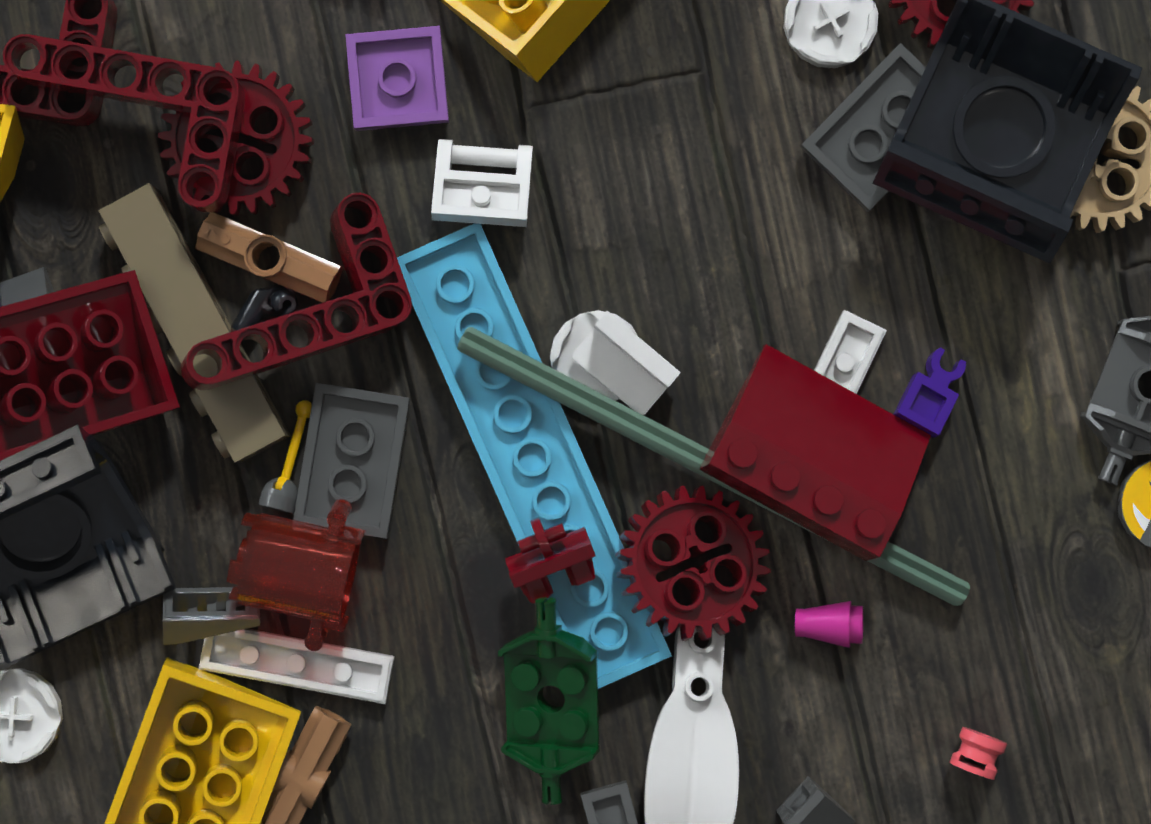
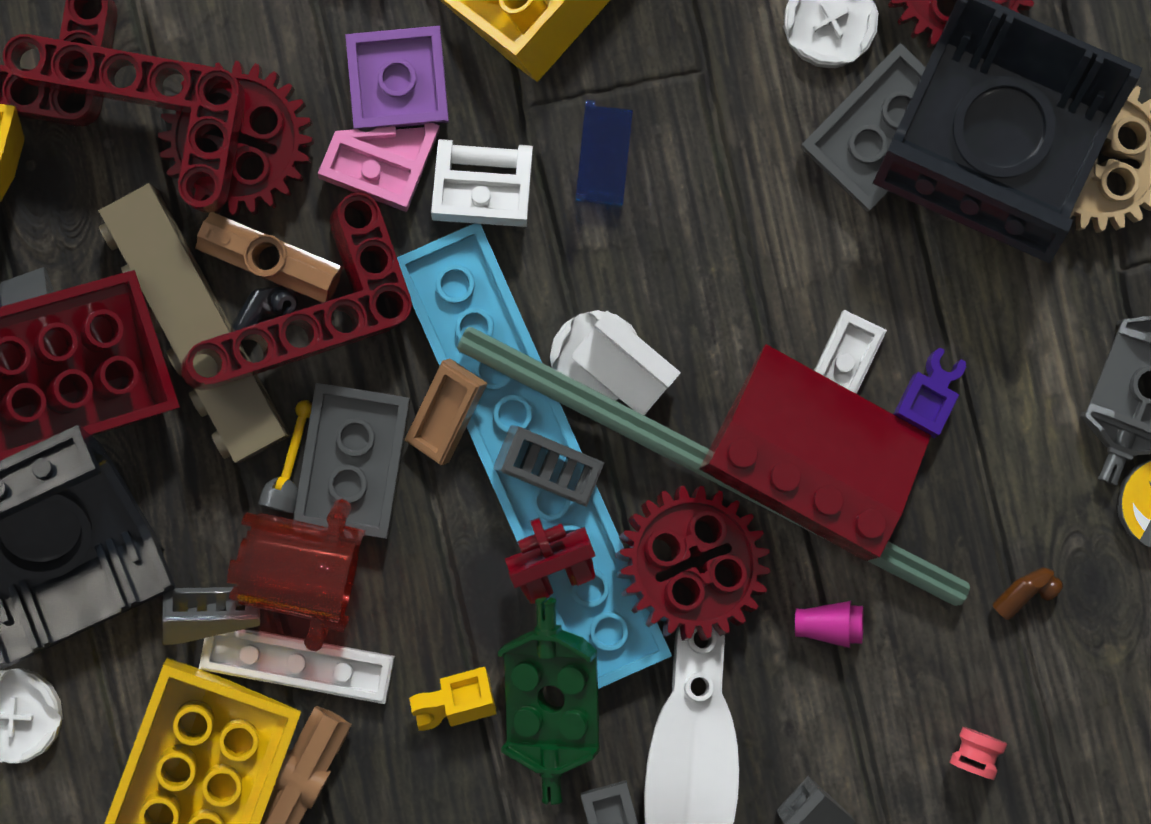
(380, 162): none -> bright pink wing
(445, 411): none -> medium nougat tile
(462, 700): none -> yellow plate
(511, 448): none -> dark grey slope
(604, 154): none -> clear blue panel
(1025, 588): none -> reddish brown arm

